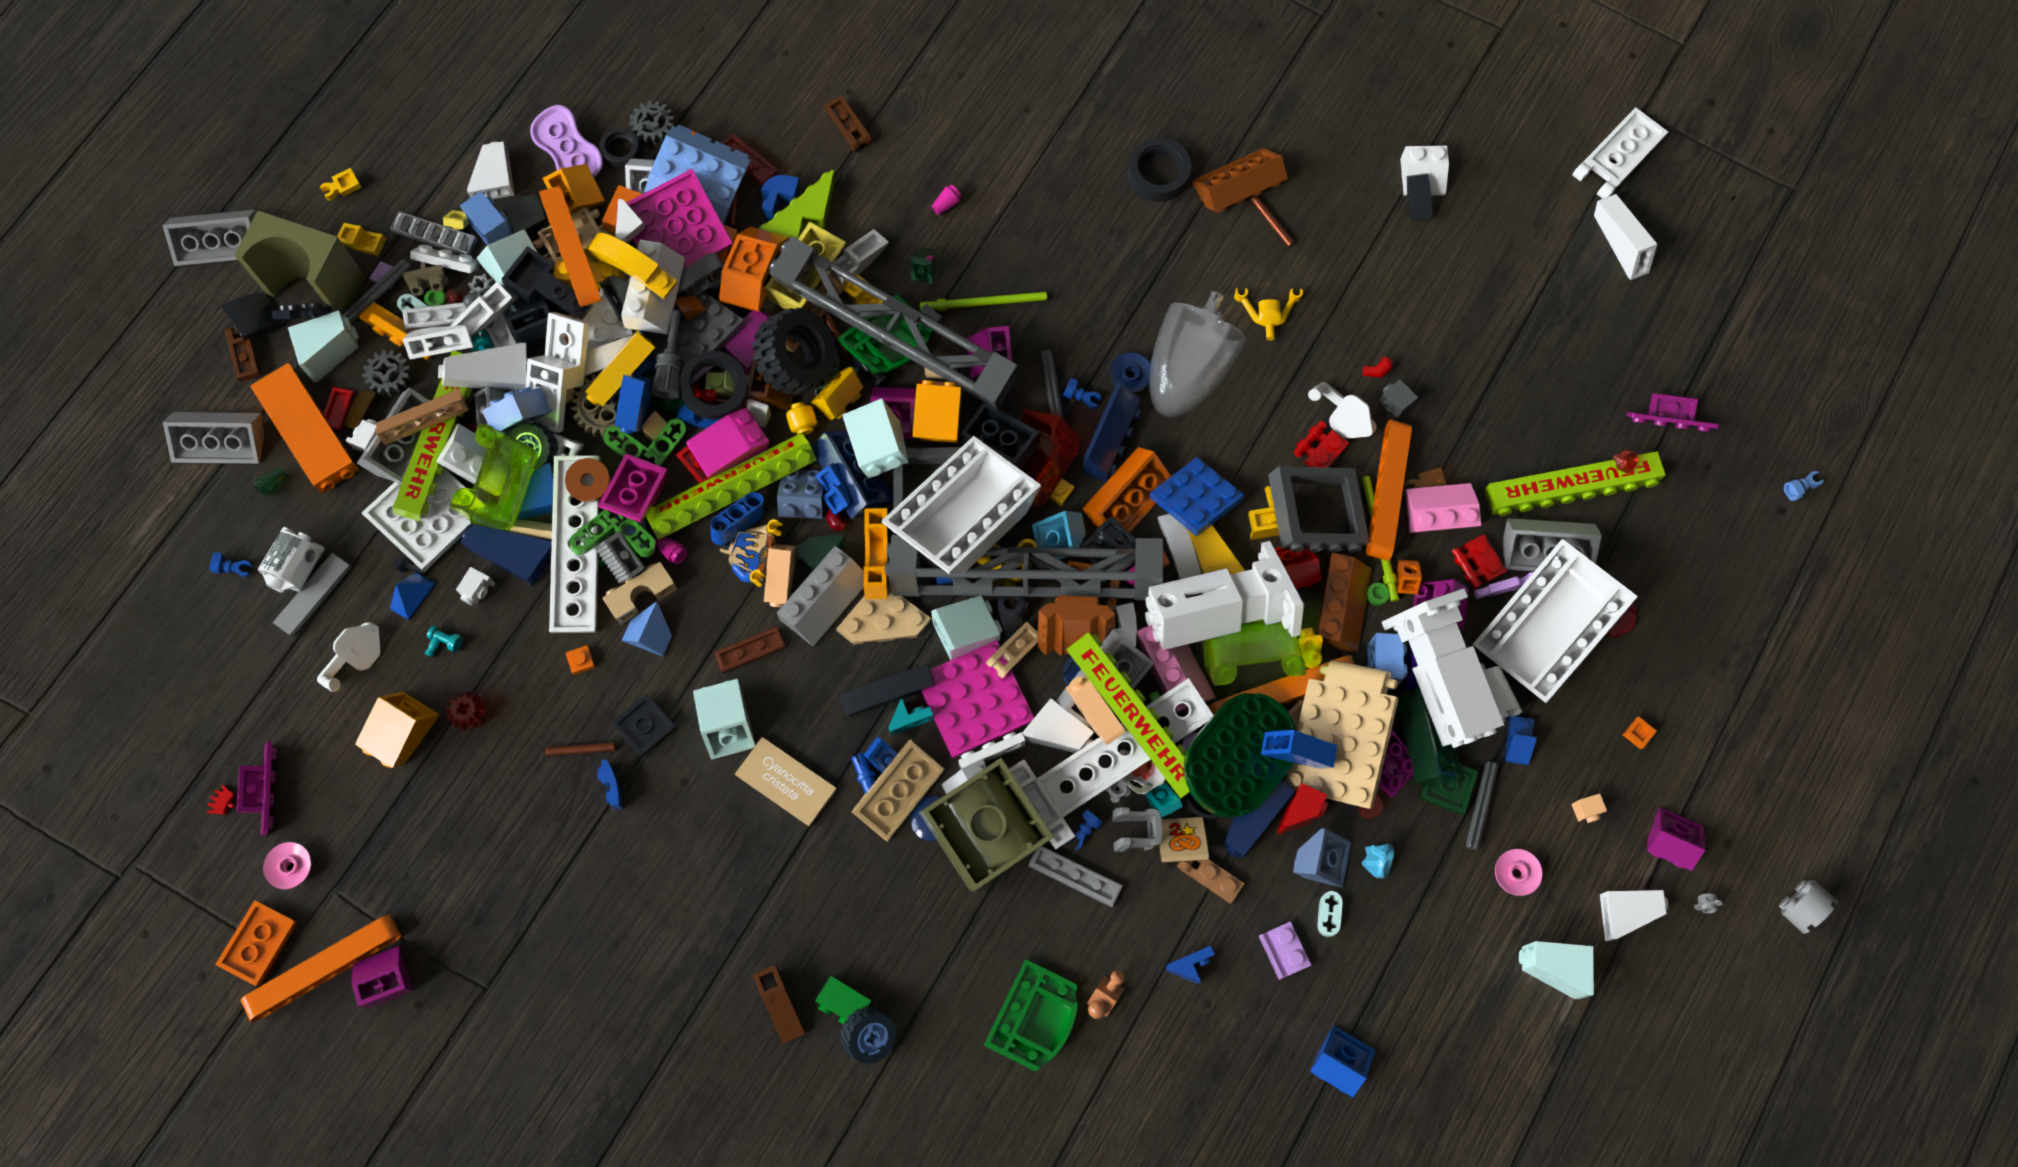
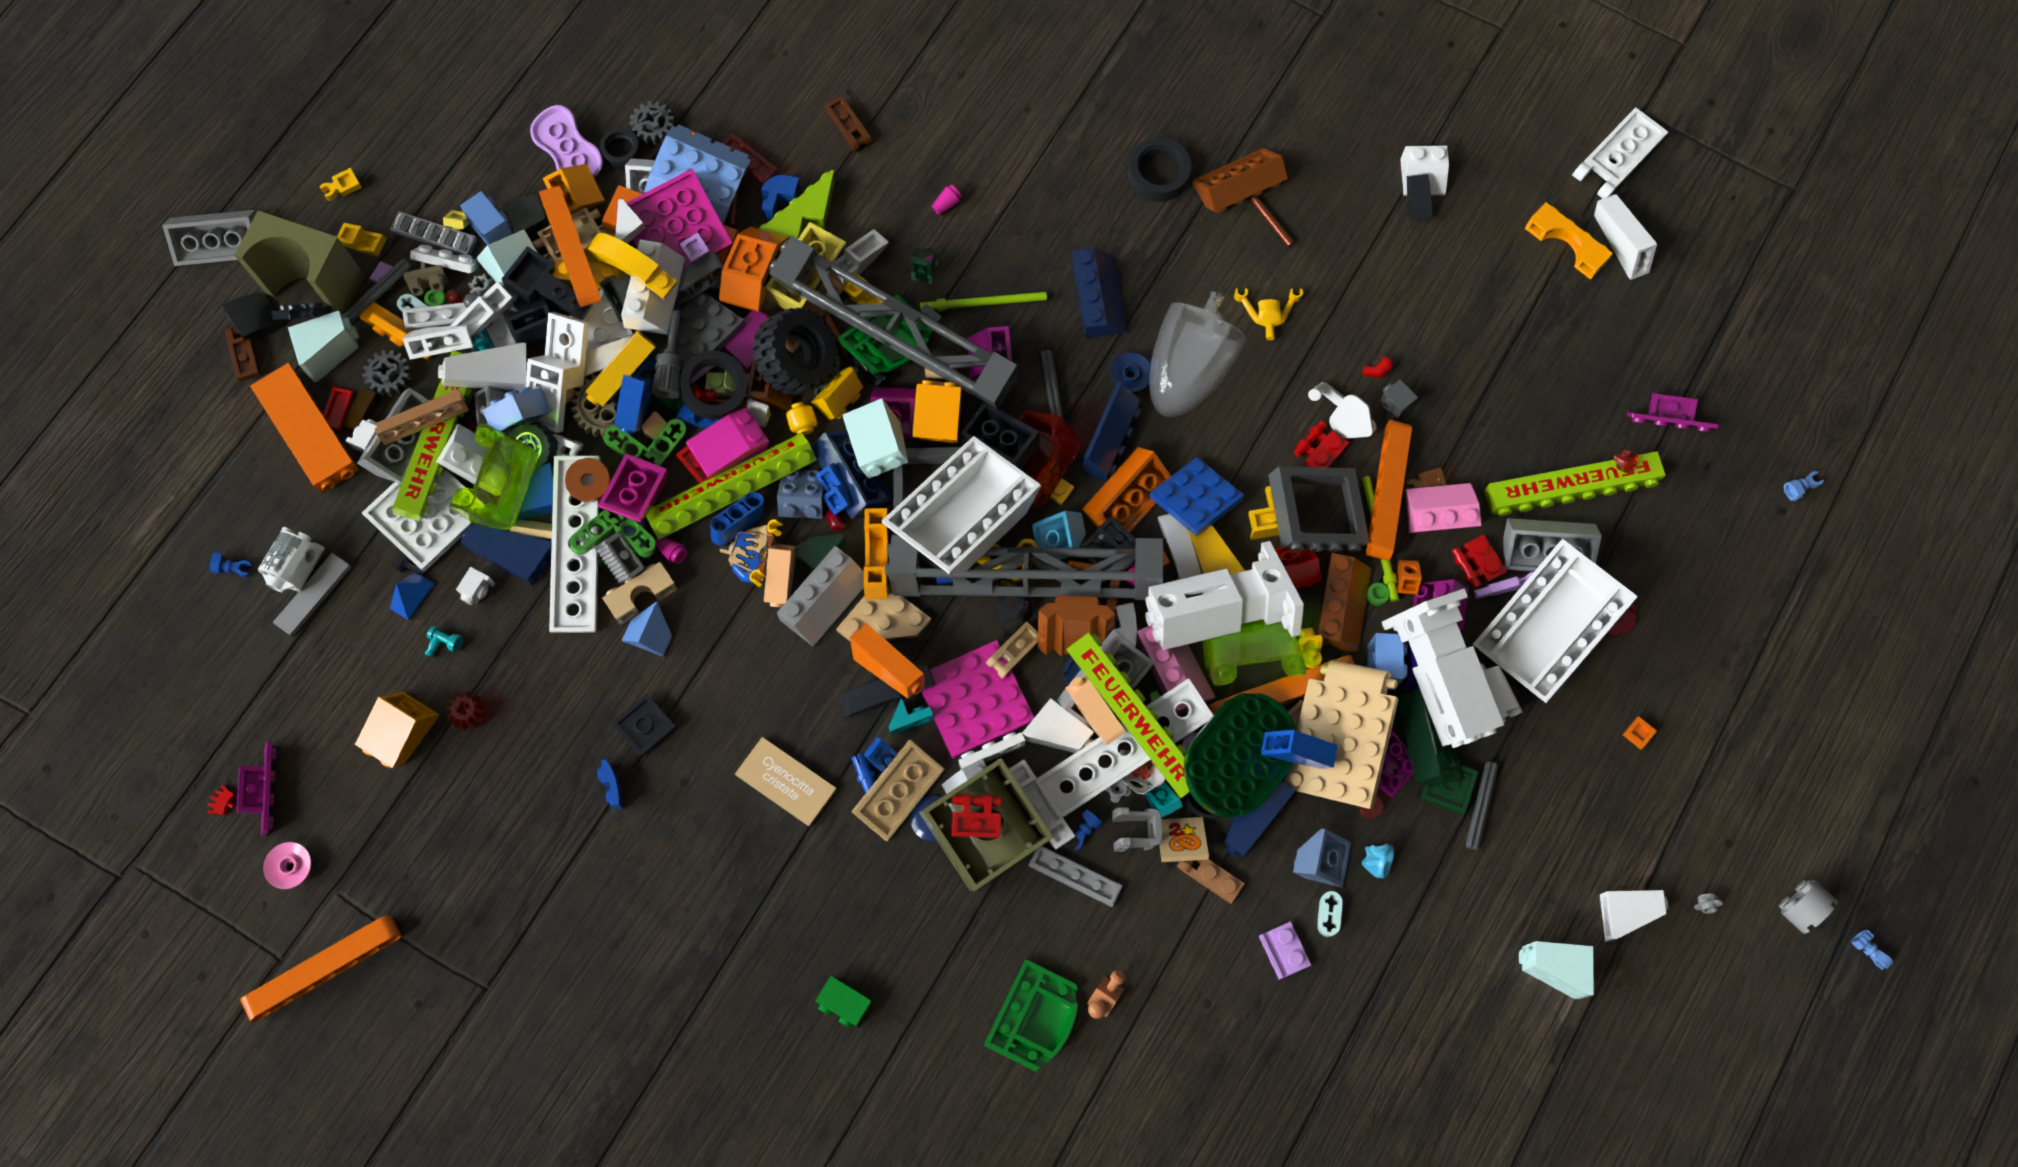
(214, 437): light grey slope -> none
(256, 943): orange plate -> none
(270, 482): clear green cone -> none
(355, 646): white piece -> none
(380, 978): magenta slope -> none
(492, 172): white slope -> none
(580, 660): orange plate -> none
(580, 749): copper bar -> none
(690, 306): dark orange slope -> none
(694, 248): none -> lavender plate
(723, 719): light aqua slope -> none
(750, 650): copper tile -> none
(779, 1004): reddish brown slope -> none
(857, 1038): black wheel -> none
(886, 662): none -> orange slope
(965, 626): light aqua slope -> none
(976, 824): none -> red plate
(1071, 390): blue piece -> none
(1098, 293): none -> dark blue slope
(1185, 966): blue slope -> none
(1303, 808): red slope -> none
(1343, 1061): blue slope -> none
(1520, 740): blue slope -> none
(1528, 867): bright pink dish -> none
(1552, 224): none -> light orange arch
(1589, 808): light nougat plate -> none
(1676, 839): magenta slope -> none
(1862, 941): none -> medium blue piece

